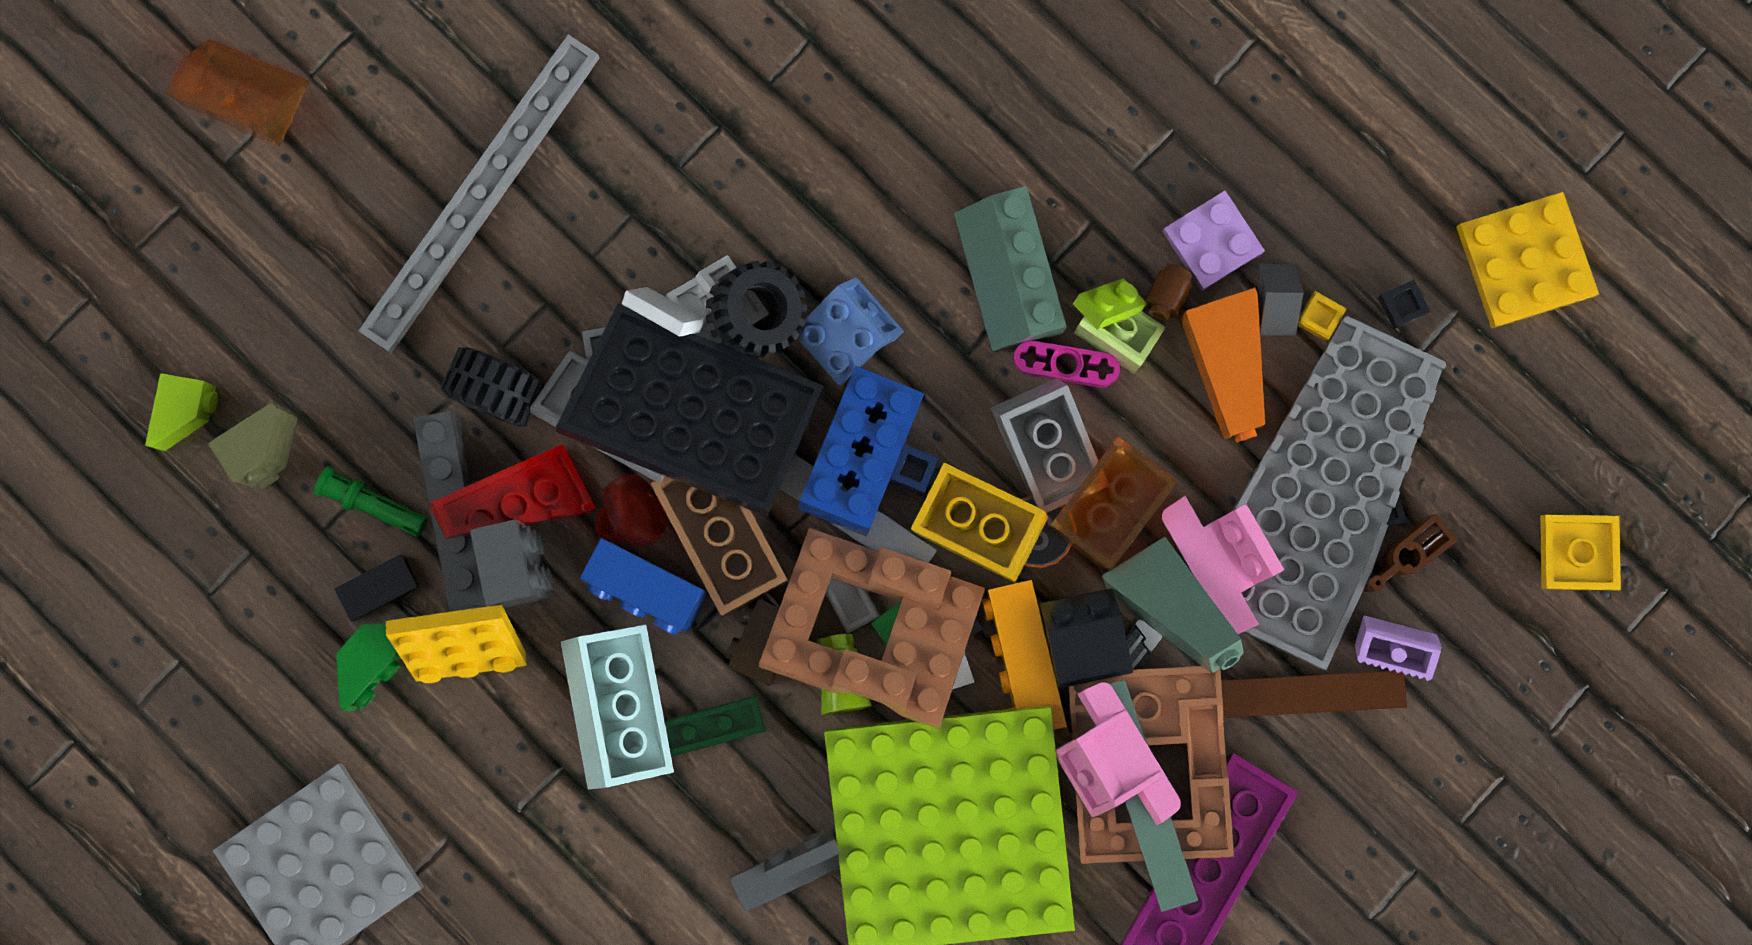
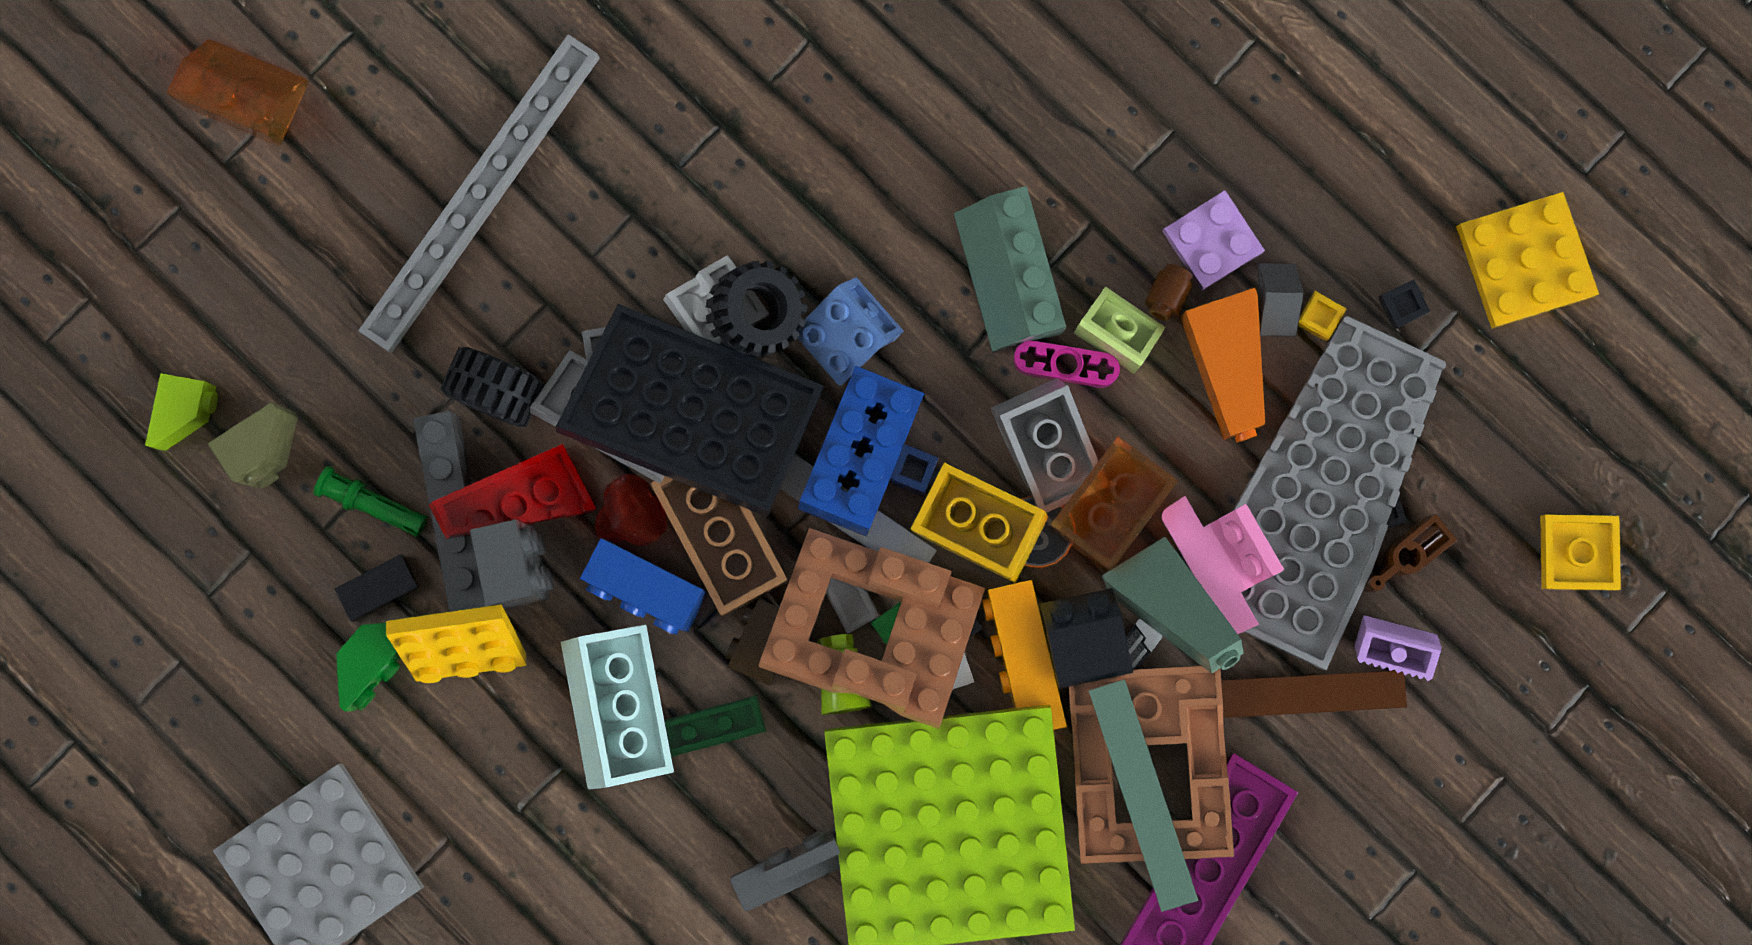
(663, 311): white tile -> none
(1110, 303): lime plate -> none
(1115, 761): bright pink plate -> none

